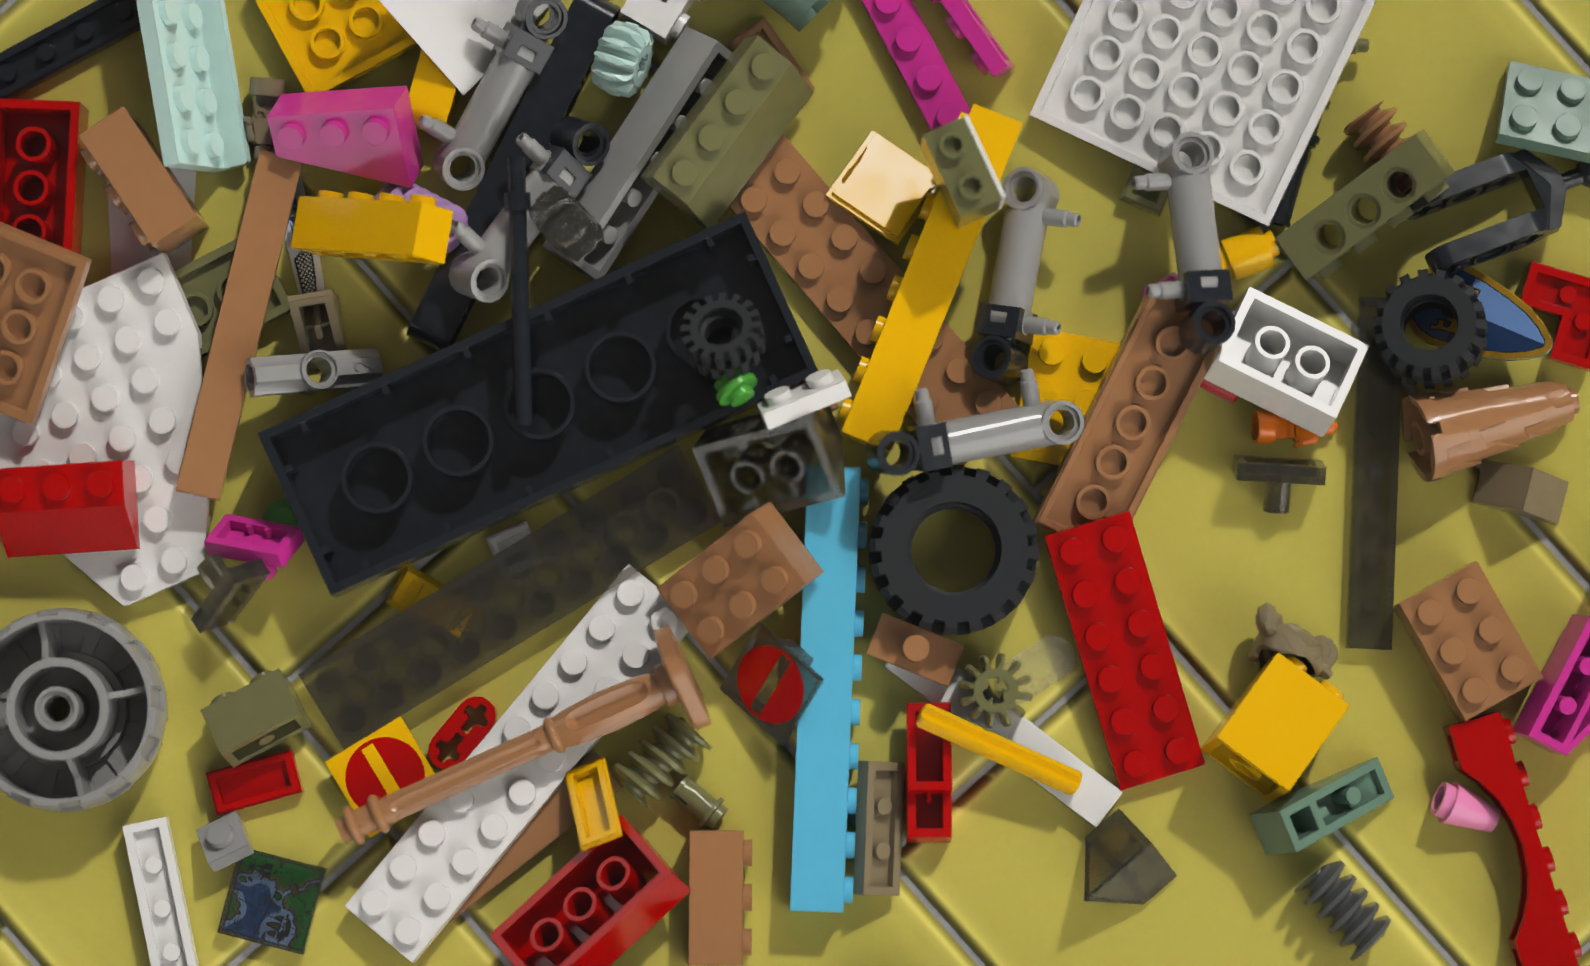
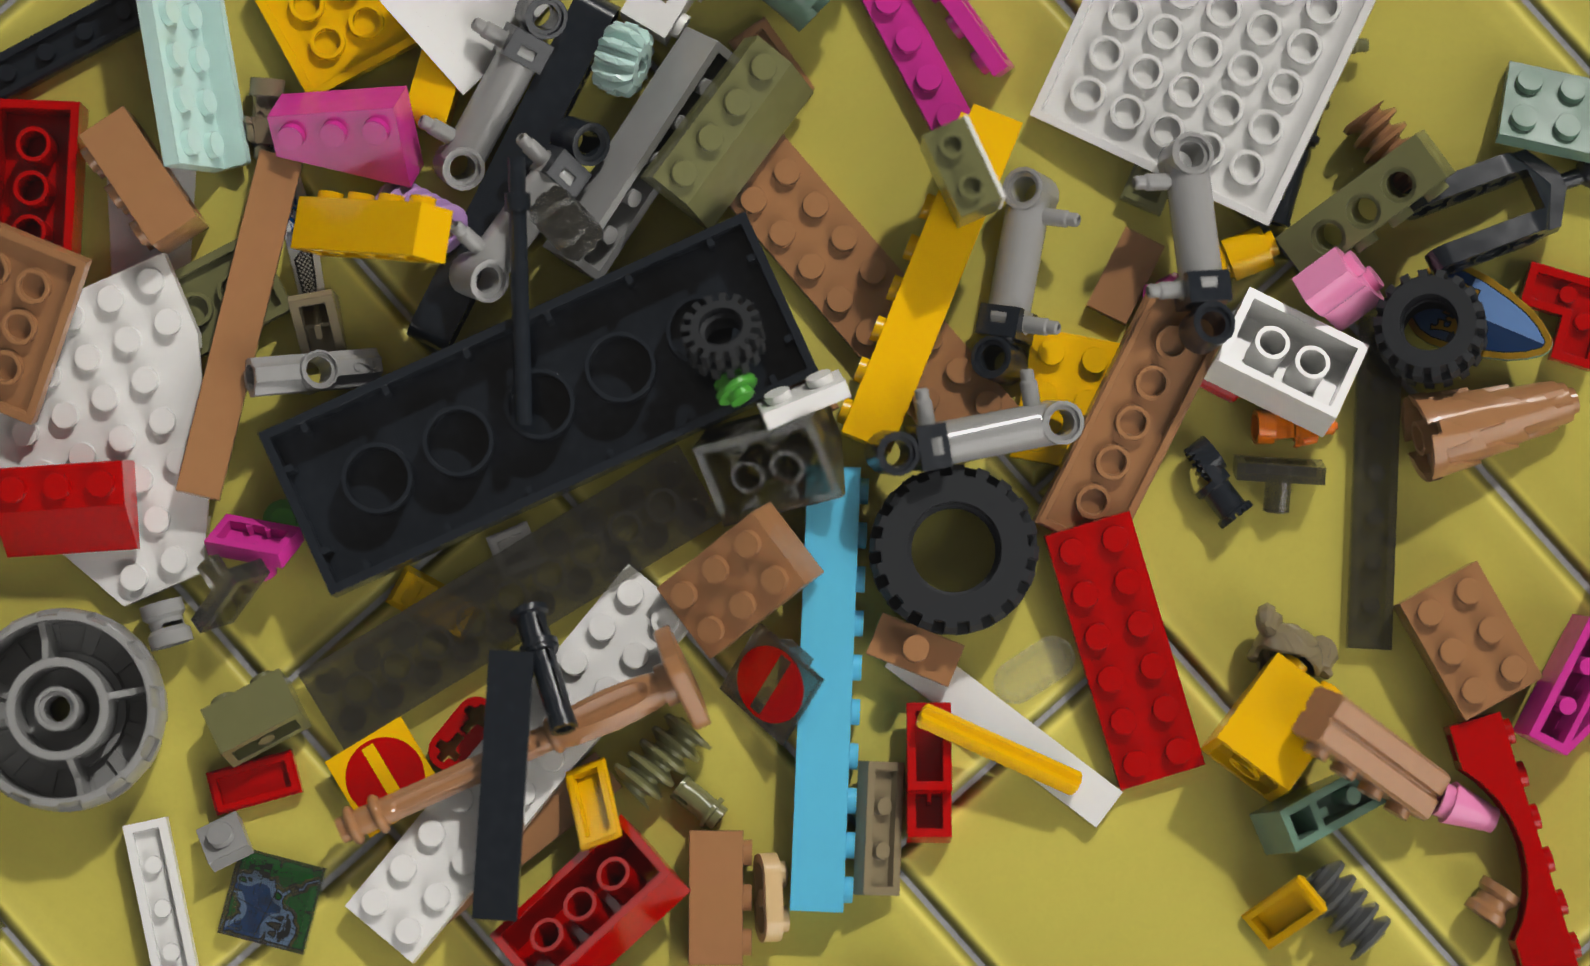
(162, 614): none -> light grey wheel
(503, 785): none -> black tile
(537, 638): none -> black pin
(769, 879): none -> tan plate
(883, 187): piece -> none
(981, 683): olive gear -> none
(1122, 863): clear smoke slope -> none
(1125, 276): none -> medium nougat tile
(1219, 492): none -> black connector
(1285, 911): none -> yellow tile
(1339, 287): none -> bright pink brick
(1371, 754): none -> medium nougat brick
(1492, 902): none -> medium nougat wheel
(1520, 491): dark tan slope -> none

